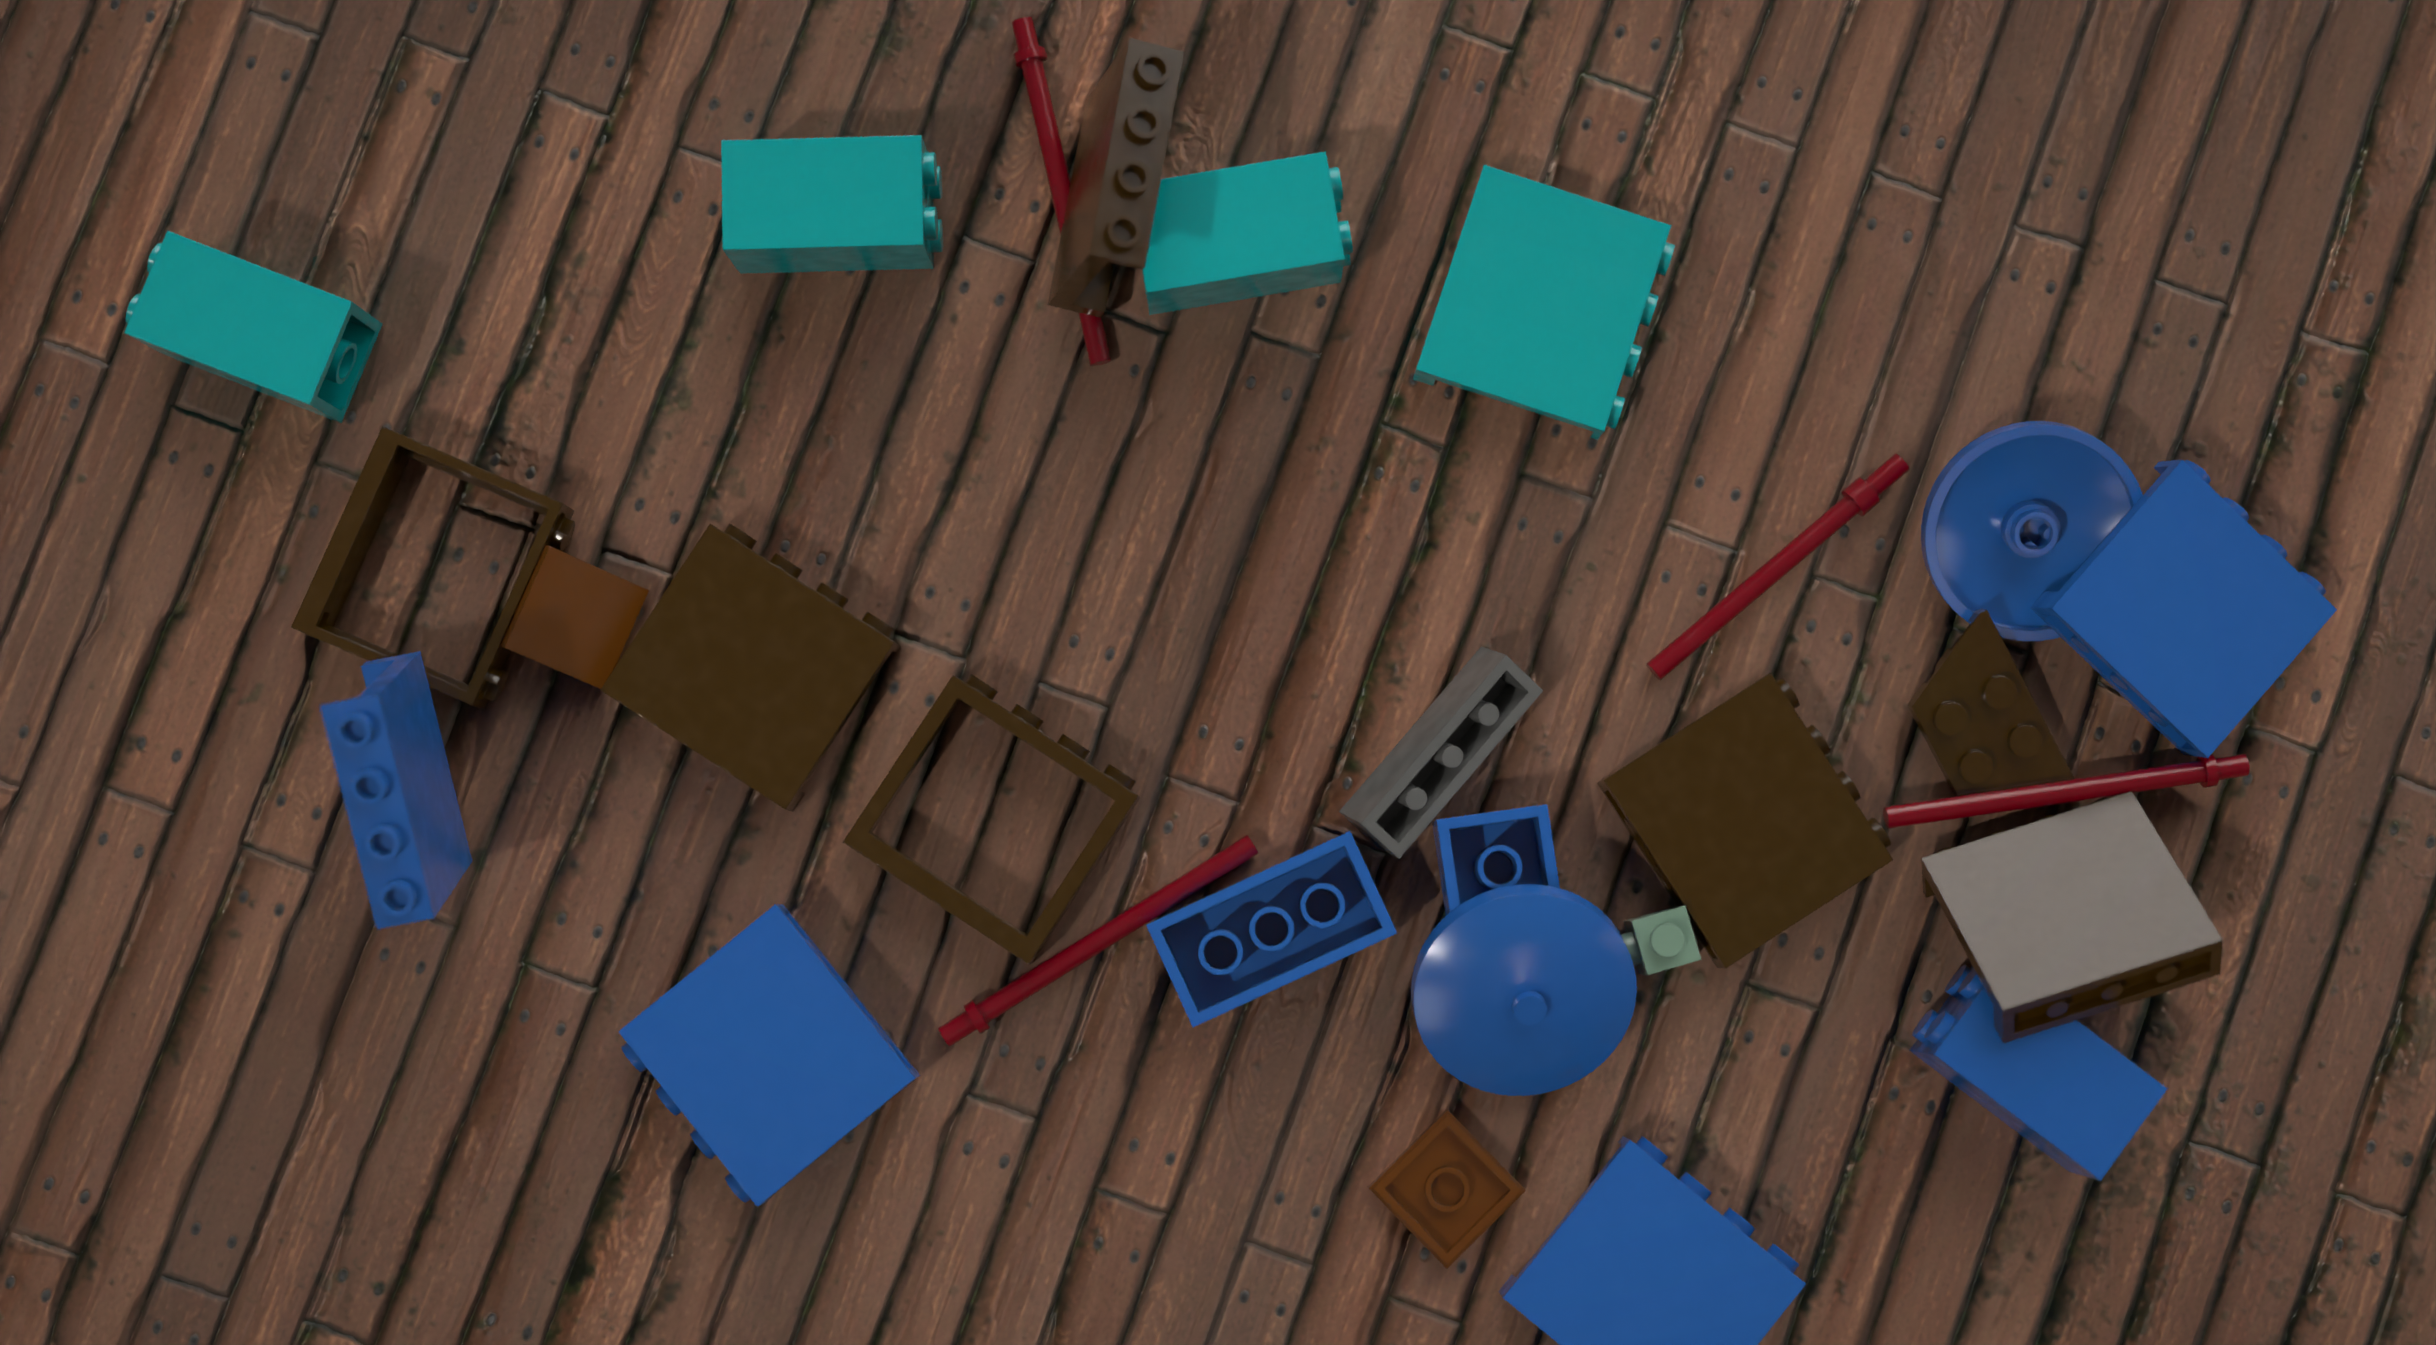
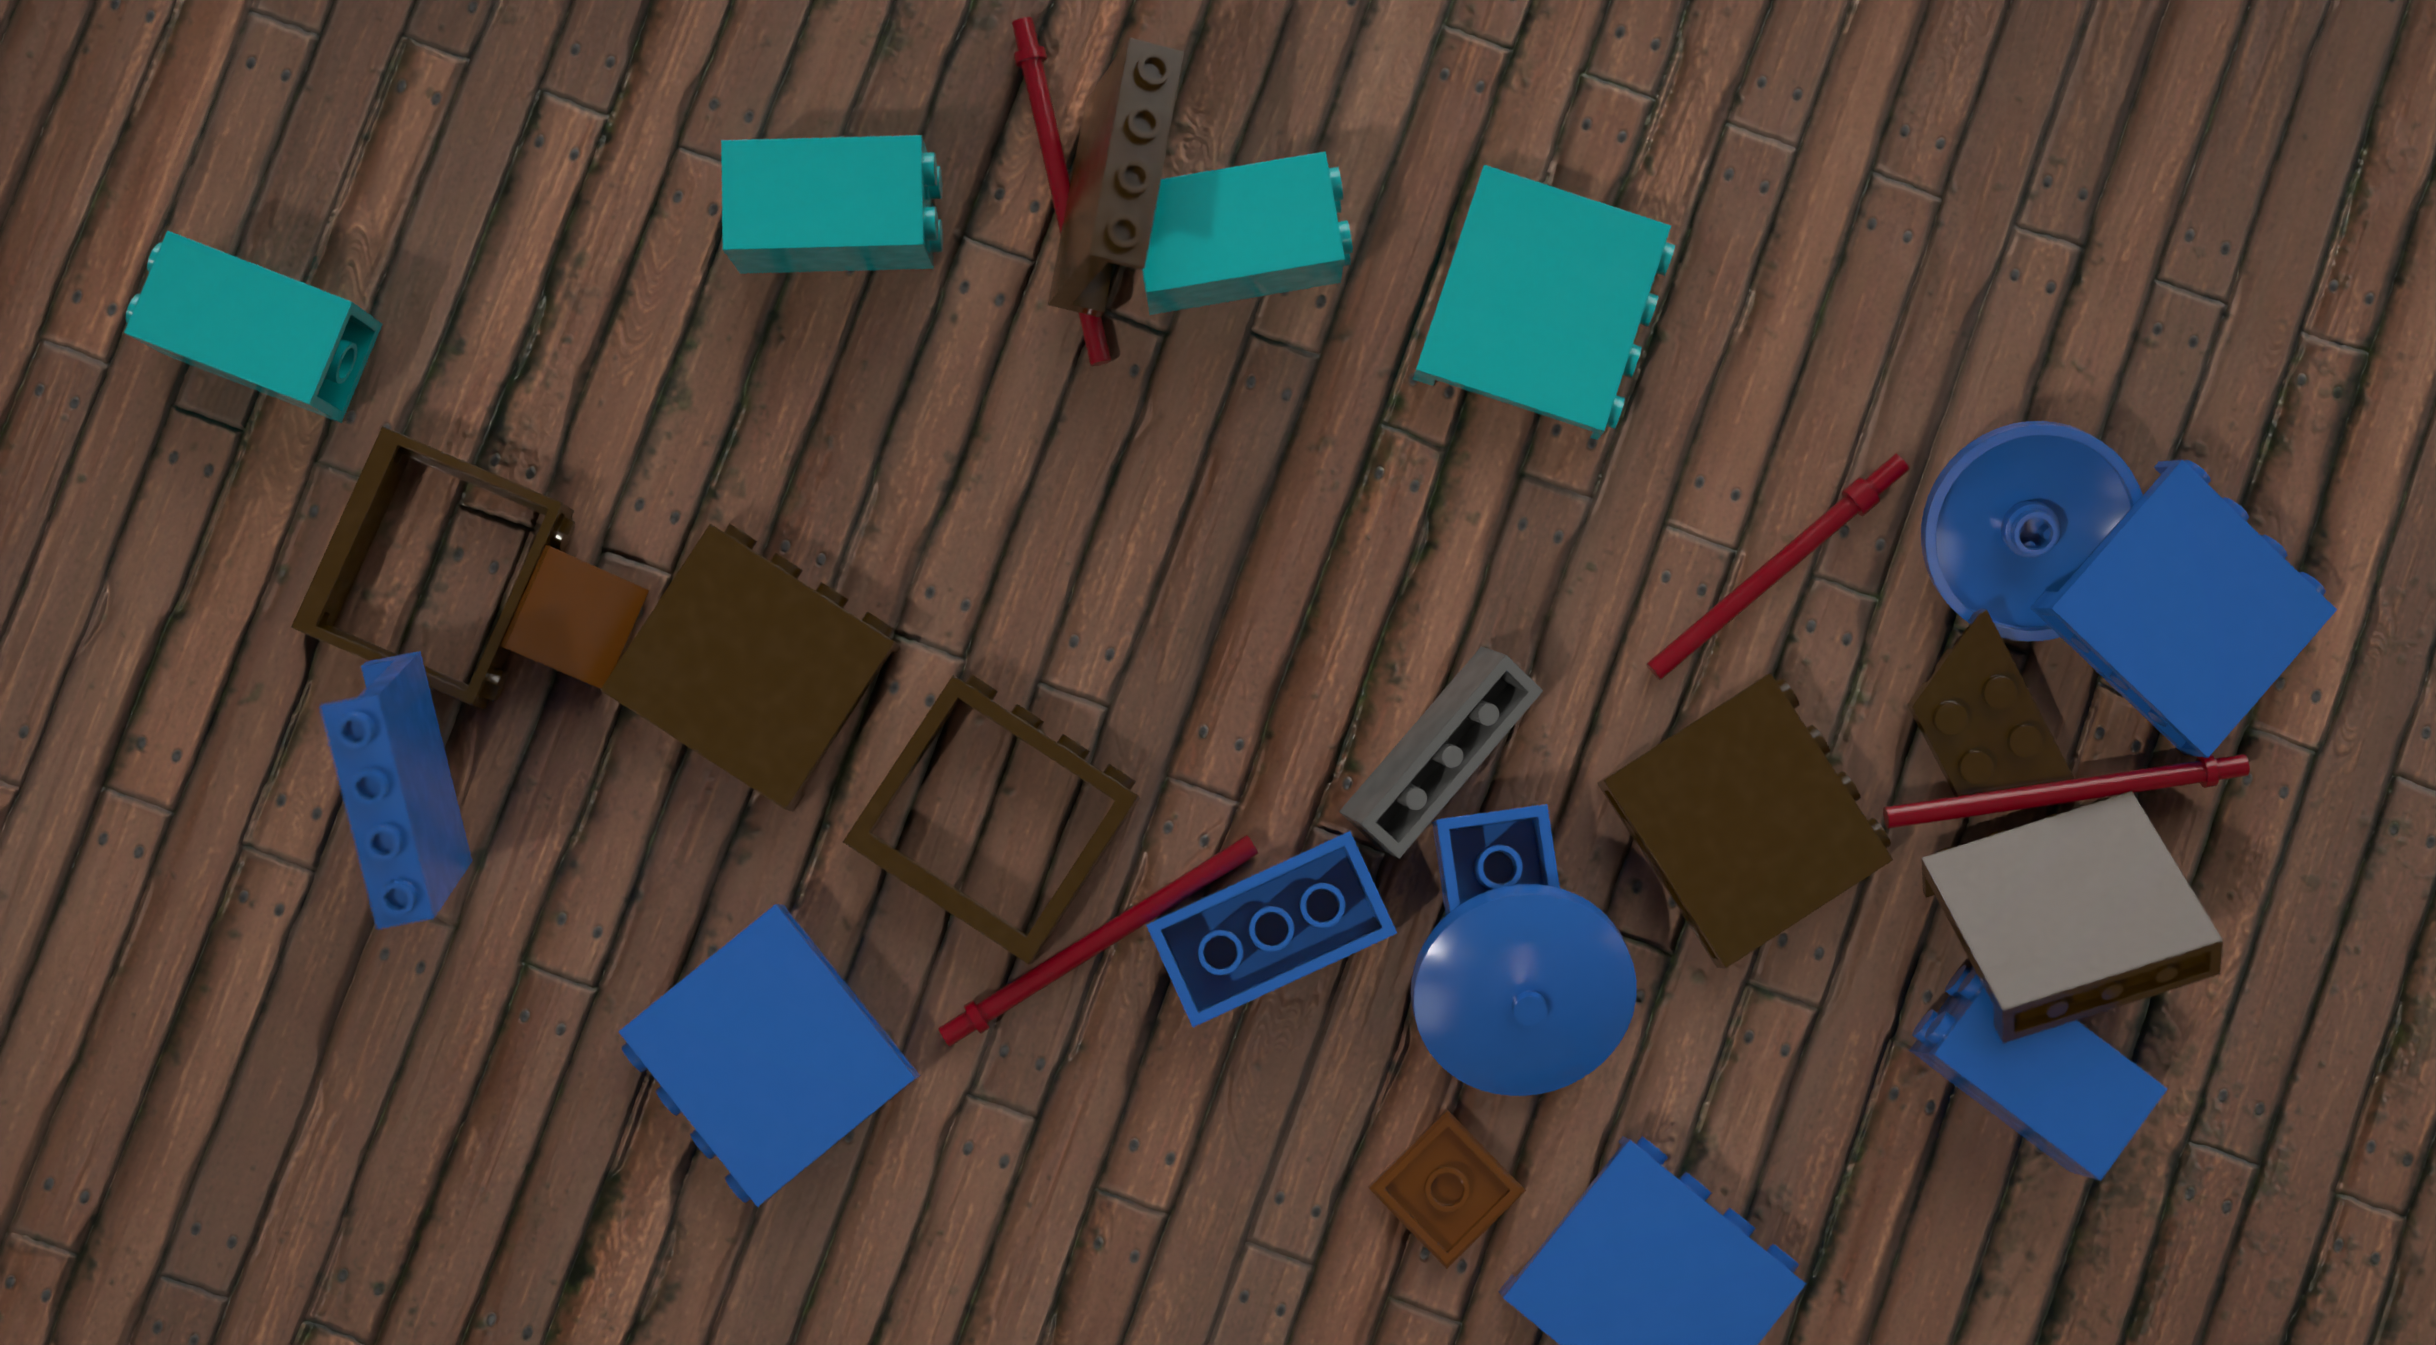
(1661, 940): sand green brick -> none

